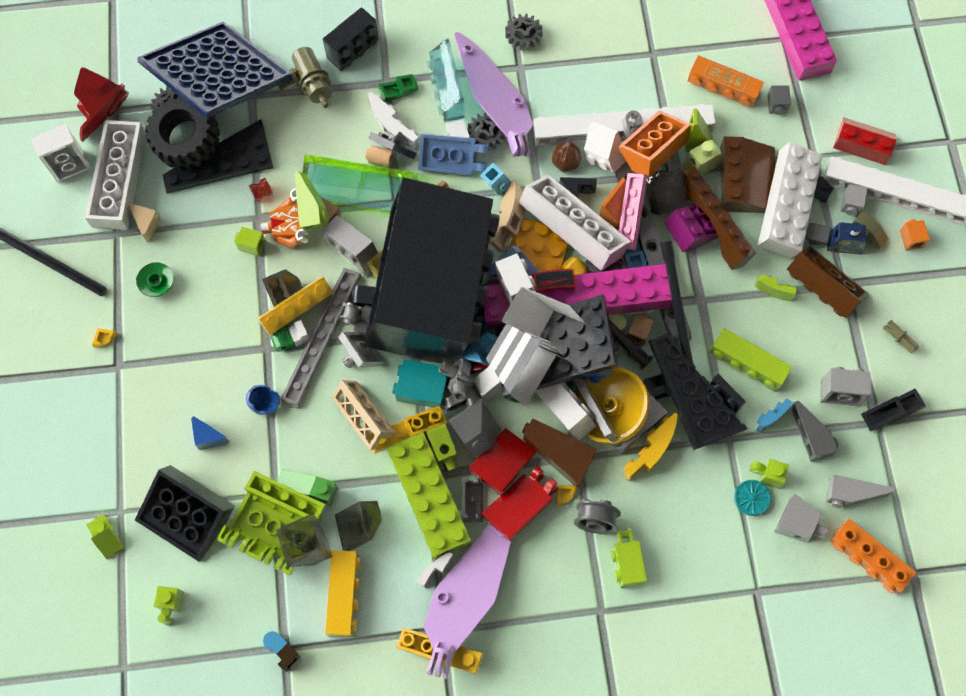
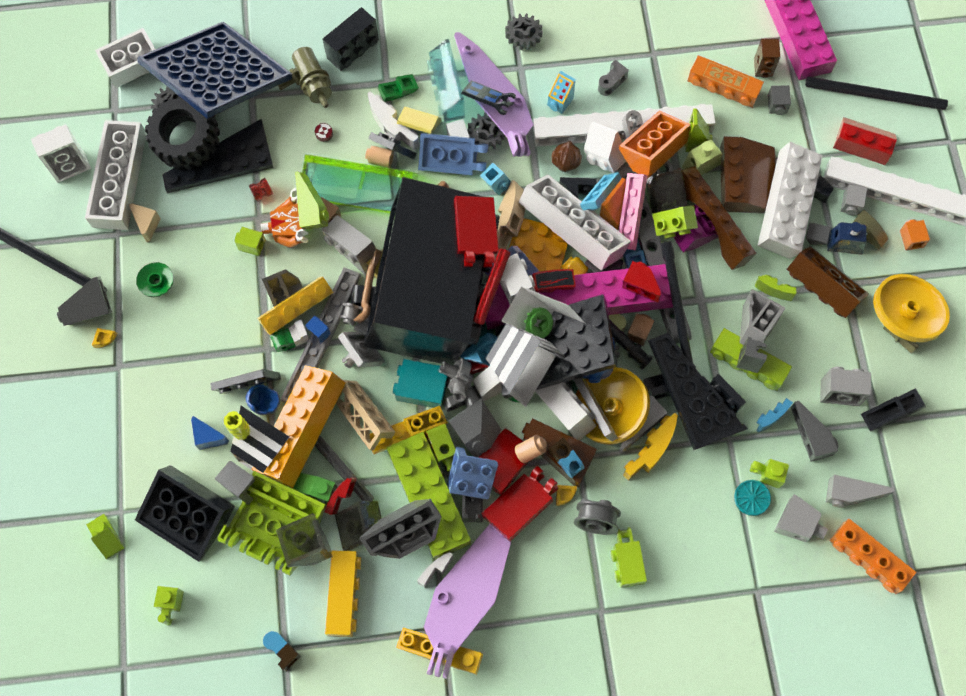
(85, 304): none -> dark grey slope
(97, 99): red piece -> none
(121, 57): none -> white brick
(236, 481): none -> panel
(237, 425): none -> neon yellow axle
(243, 381): none -> wing
(261, 443): none -> black sticker
(303, 422): none -> light orange brick
(318, 328): none -> blue slope
(323, 132): none -> dark red tile
(342, 469): none -> dark grey axle
(343, 491): none -> red slope
(368, 286): none -> medium nougat piece
(403, 530): none -> dark grey wedge
(418, 120): none -> light yellow slope
(471, 475): none -> medium blue bracket
(476, 229): none -> red tile
(488, 96): none -> black flag
(491, 286): none -> red axle
(530, 448): none -> light nougat brick
(544, 326): none -> bright green gear
(561, 92): none -> medium azure slope
(566, 457): none -> leg
(600, 191): none -> medium azure plate
(613, 79): none -> flat silver leg
(642, 281): none -> red slope
(674, 221): none -> lime brick
(749, 358): none -> dark grey hinge
(759, 317): none -> light grey wedge
(767, 57): none -> reddish brown brick
(877, 93): none -> black axle
(911, 308): none -> yellow dish

